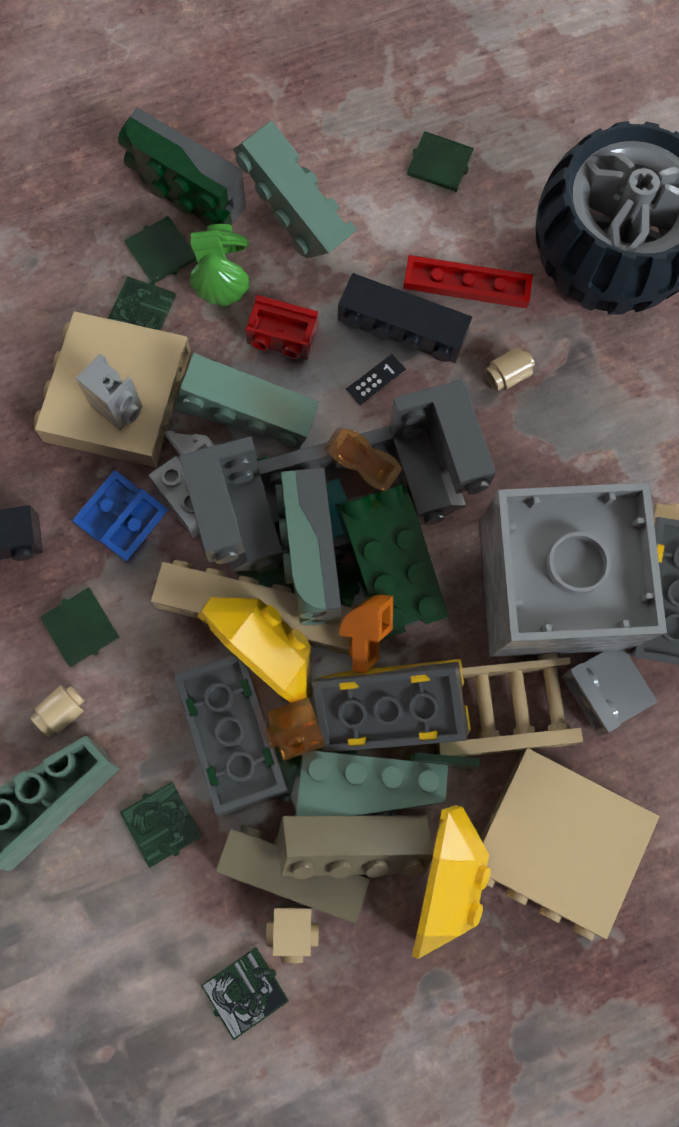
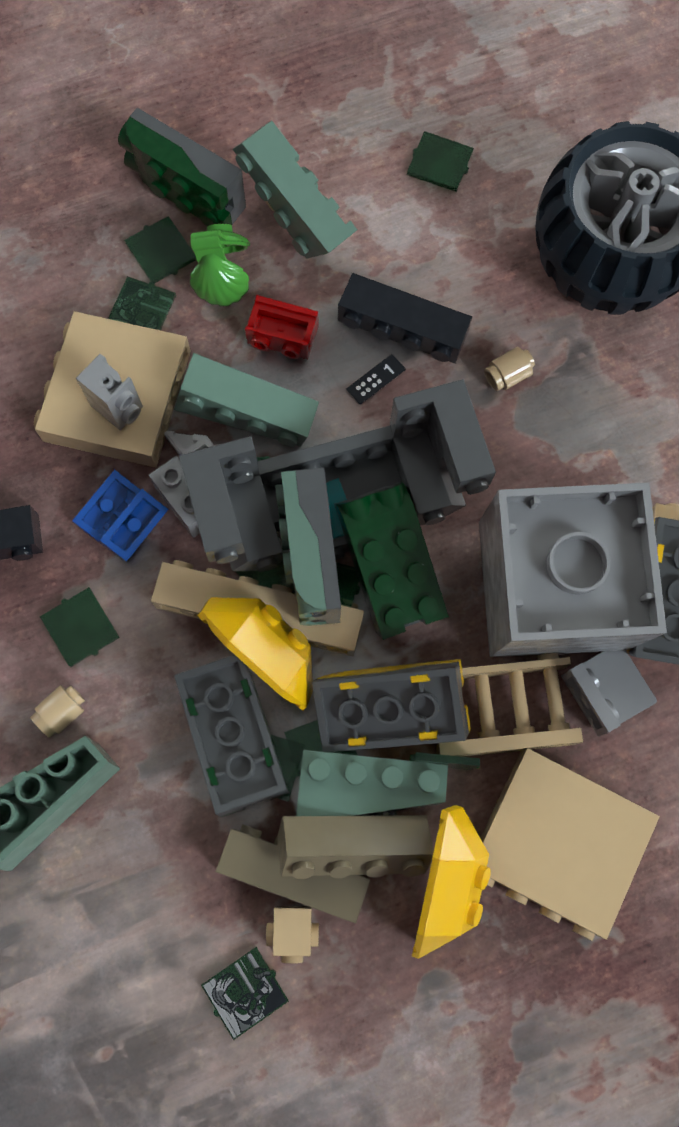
(161, 824): clear green piece -> none
(294, 729): clear orange brick -> none
(356, 453): clear orange brick -> none
(367, 627): orange brick -> none
(468, 281): red plate -> none

